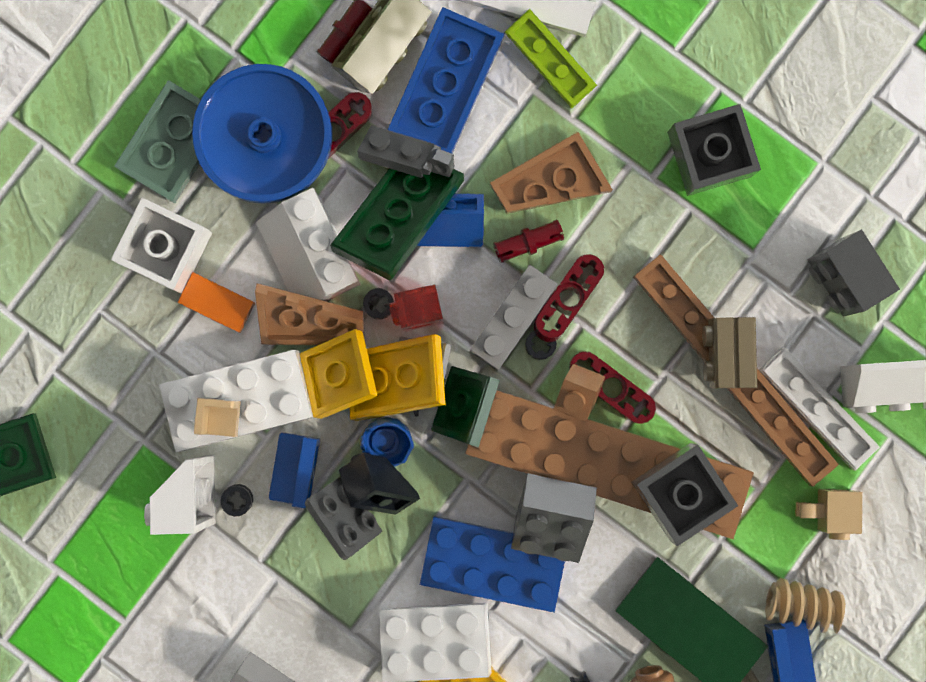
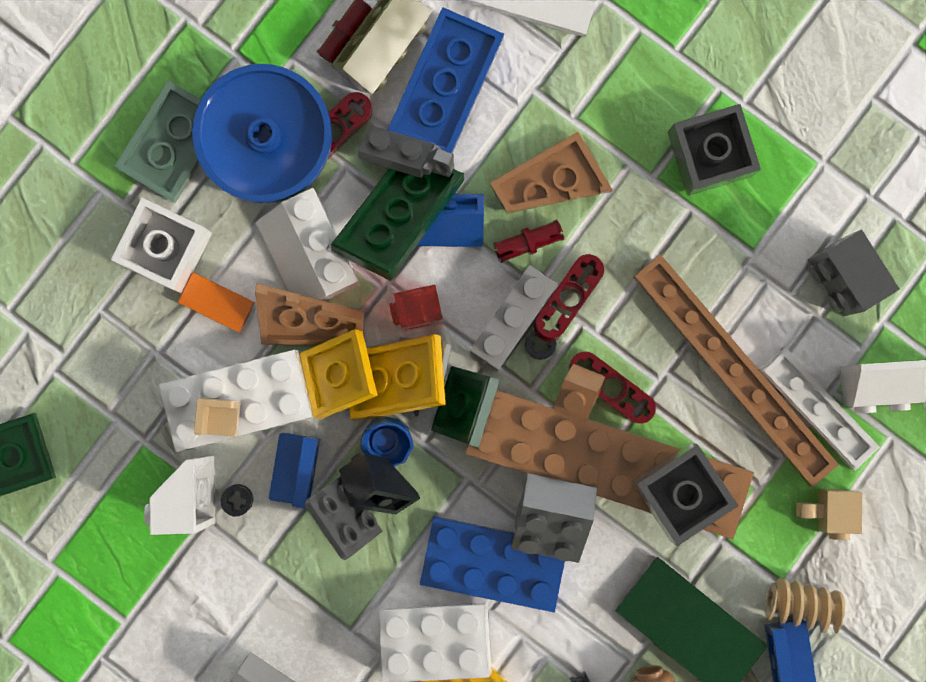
(375, 313): black bush -> none
(550, 58): lime tile -> none
(731, 352): dark tan brick -> none

